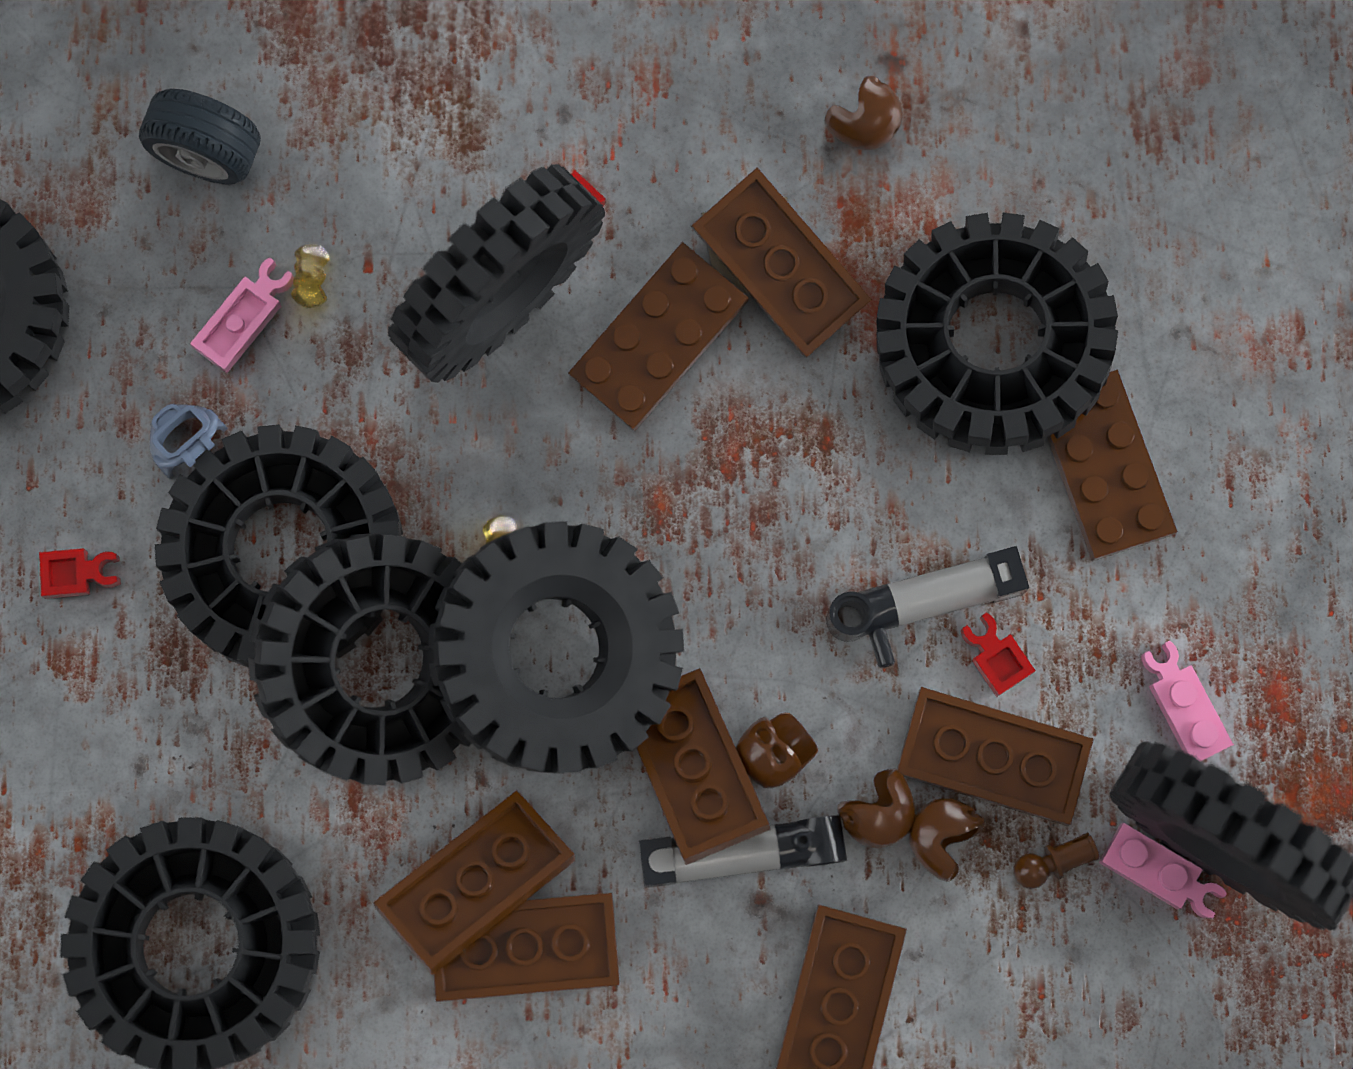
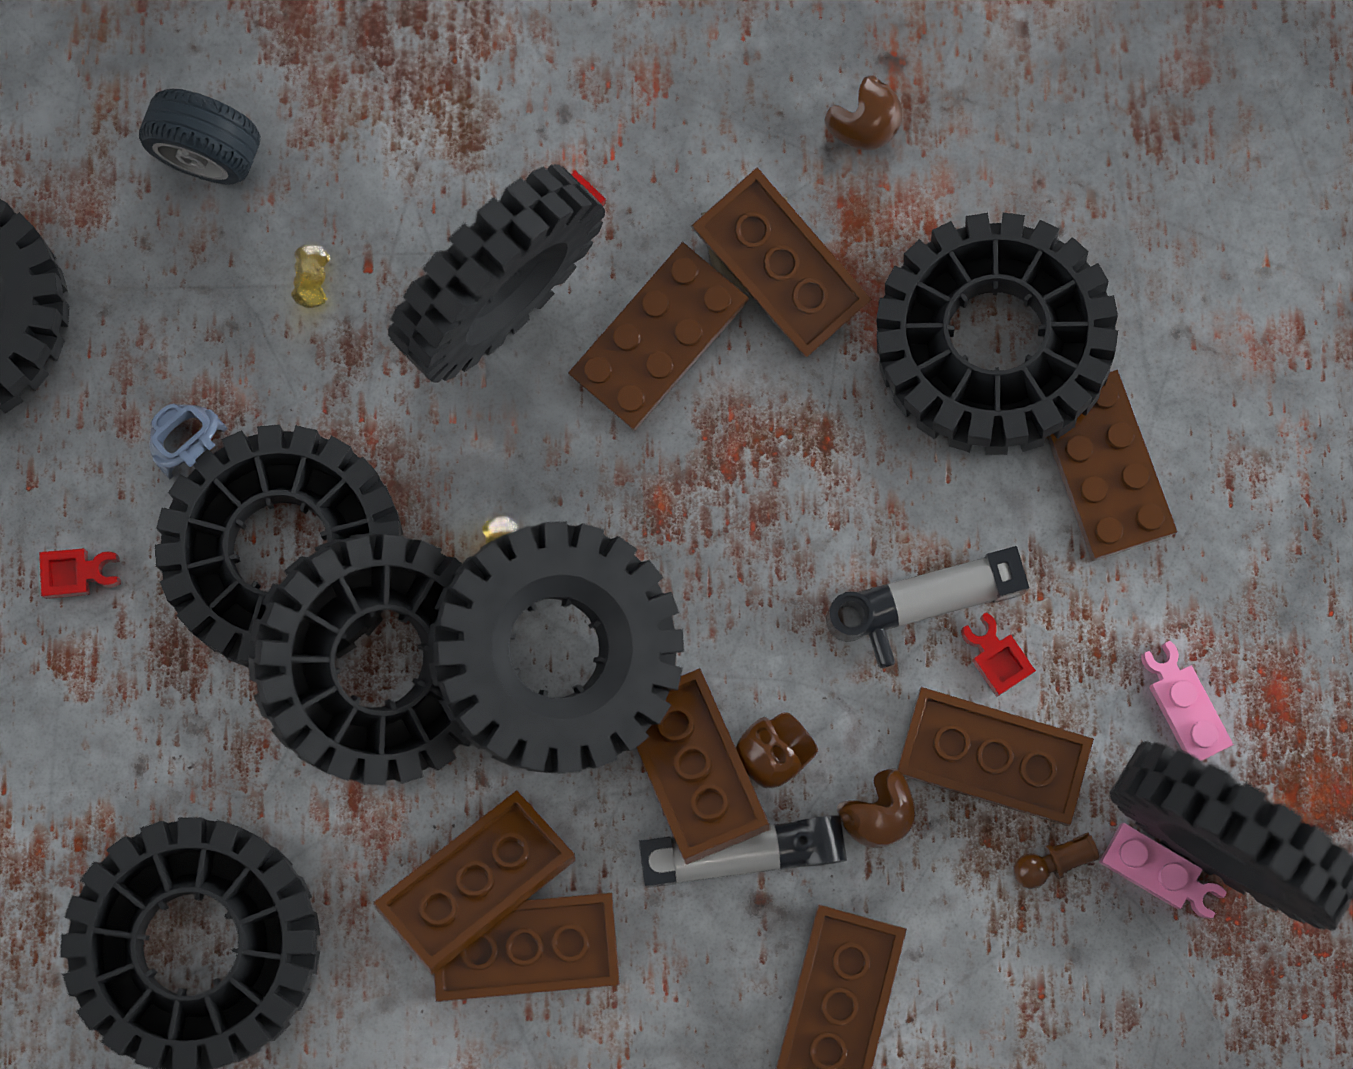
(241, 317): bright pink plate -> none
(936, 827): reddish brown helmet -> none

